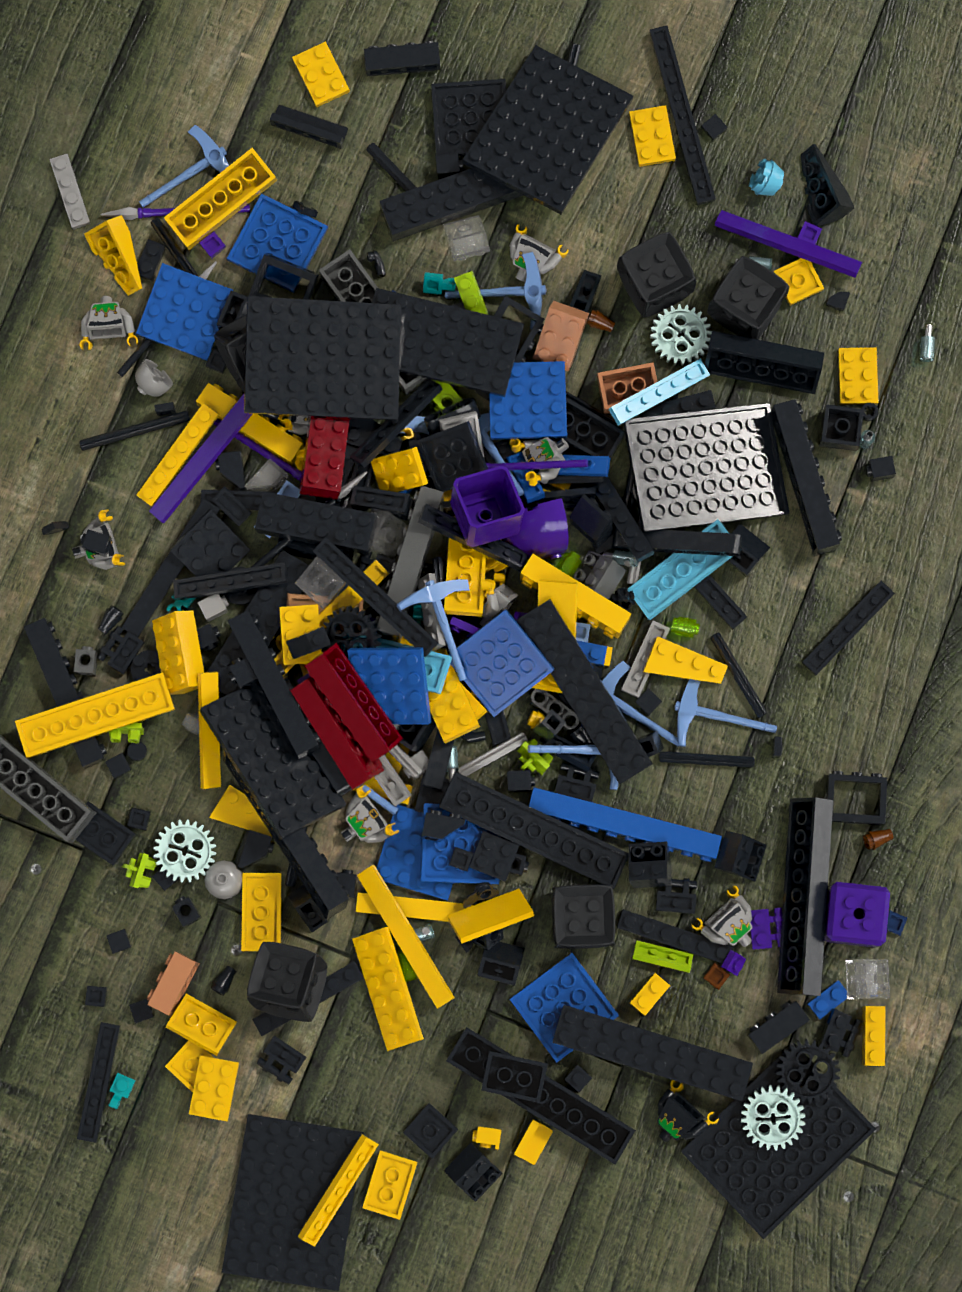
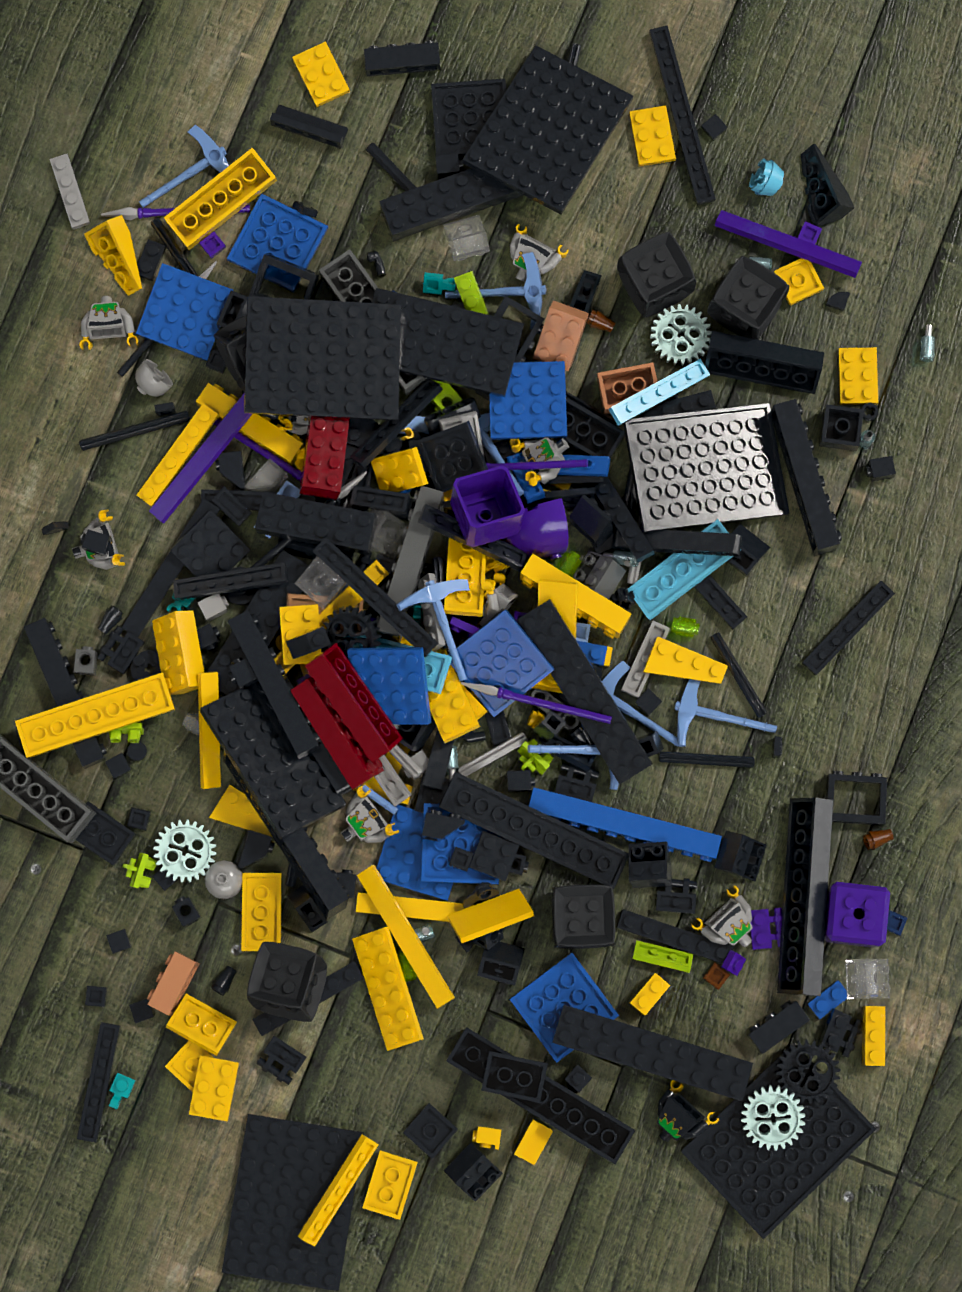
(507, 694): none -> dark purple piece

